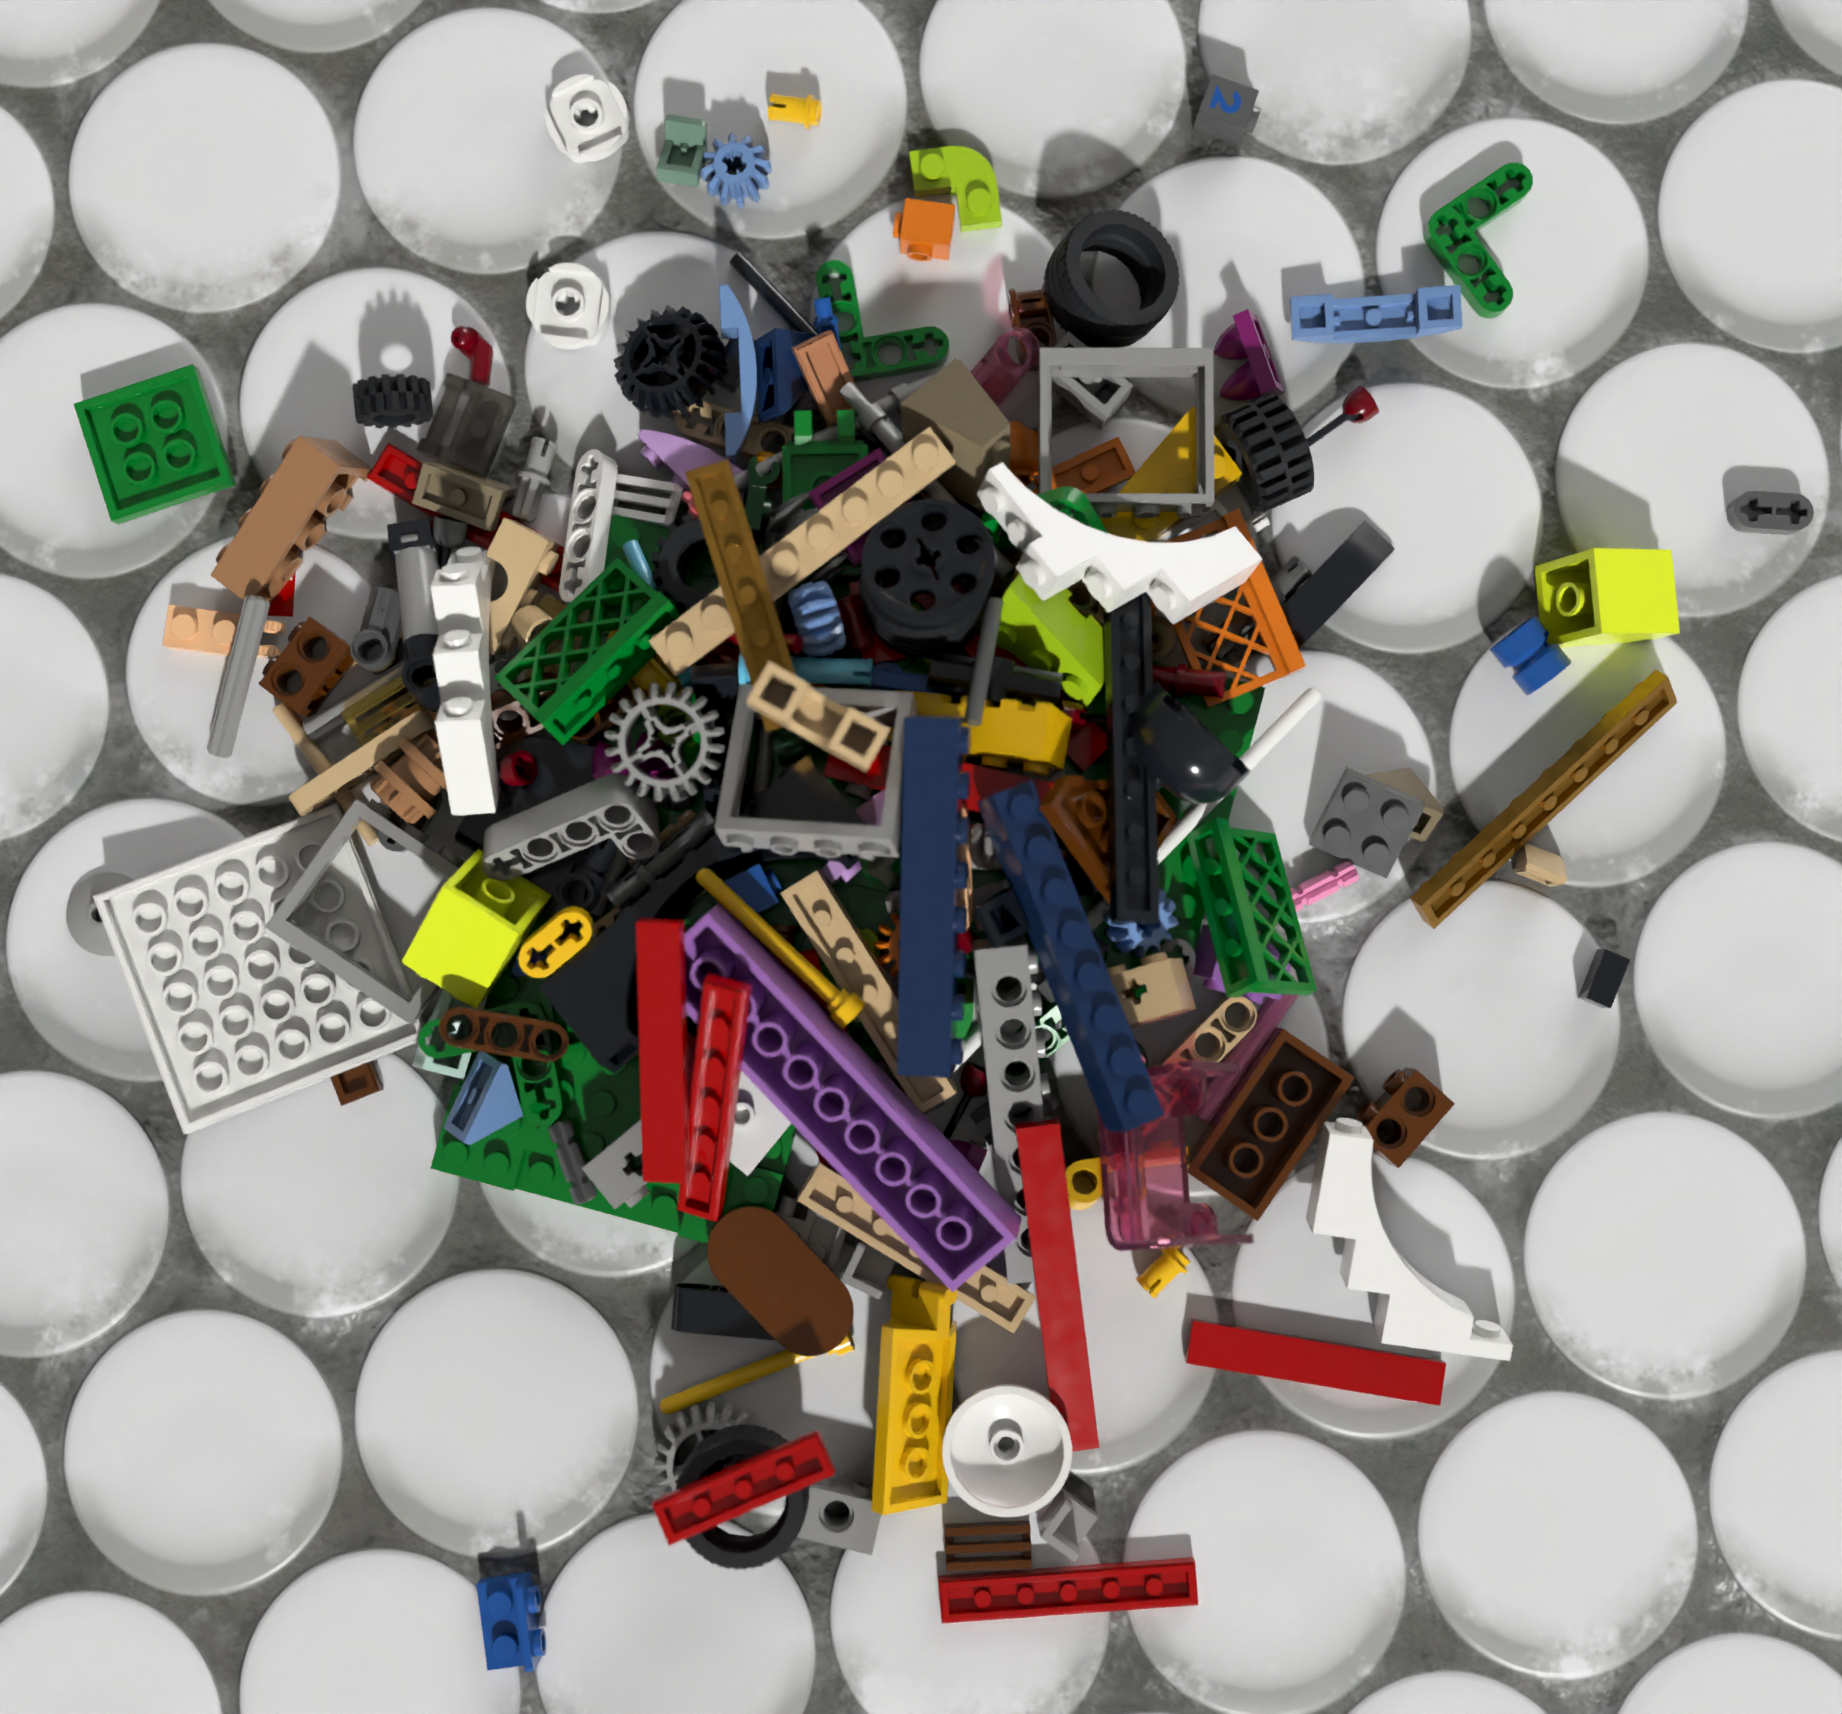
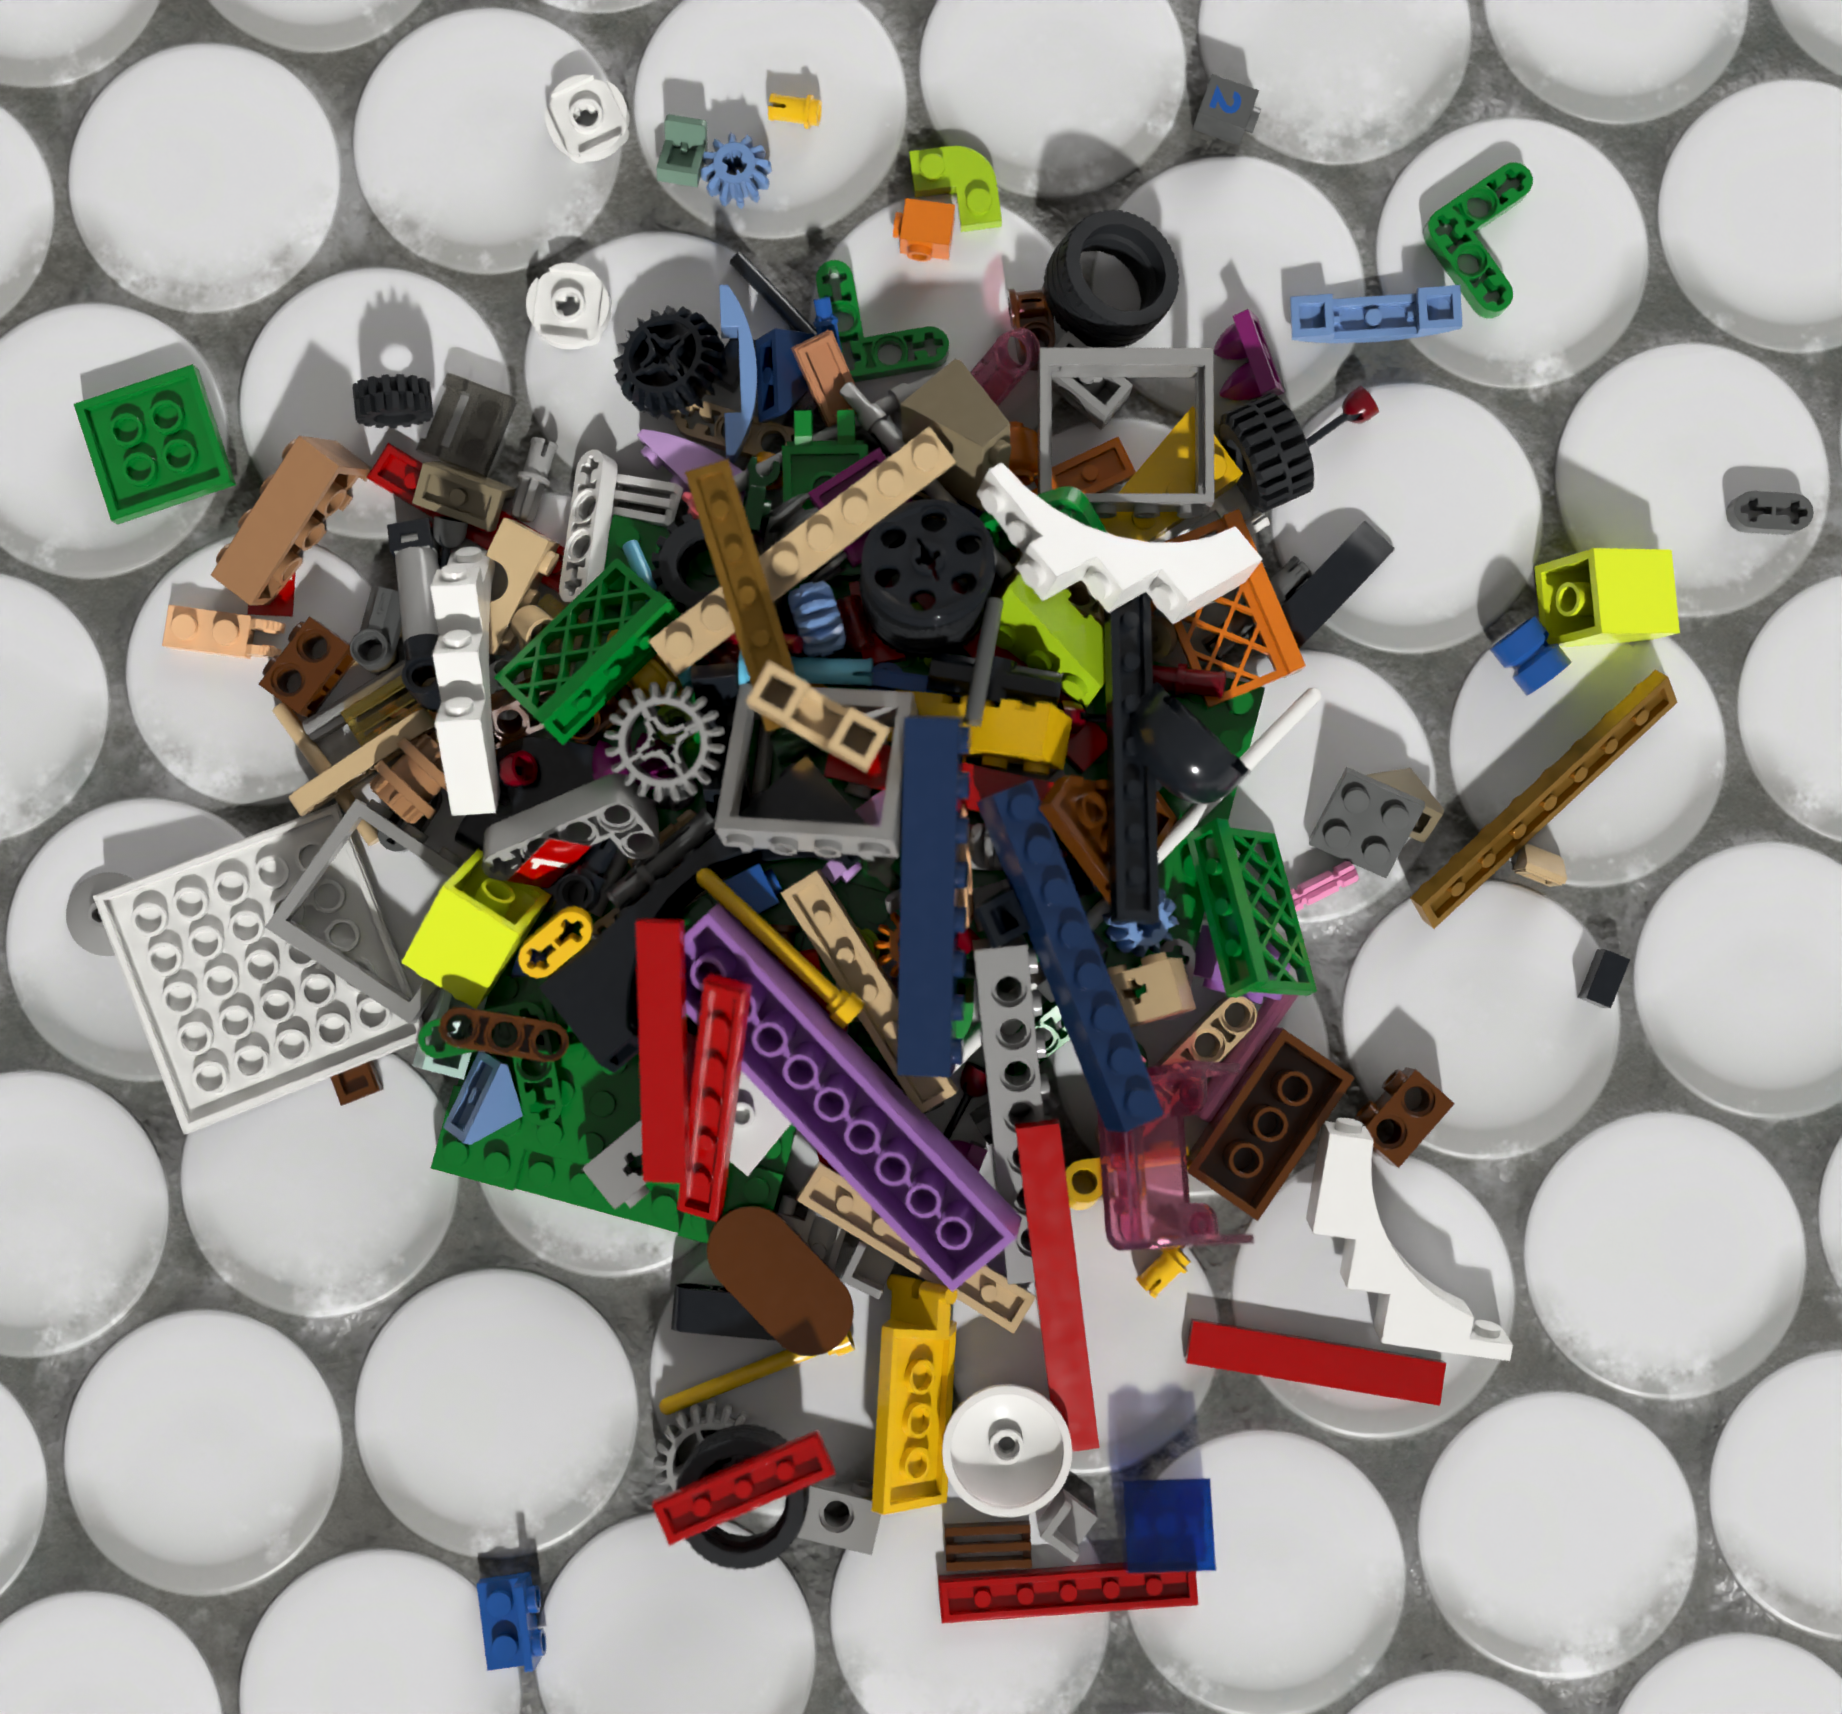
(238, 676): light grey axle -> none
(477, 351): dark red arm -> none
(548, 863): none -> red sticker
(572, 1161): dark grey axle -> none
(1167, 1525): none -> clear blue brick

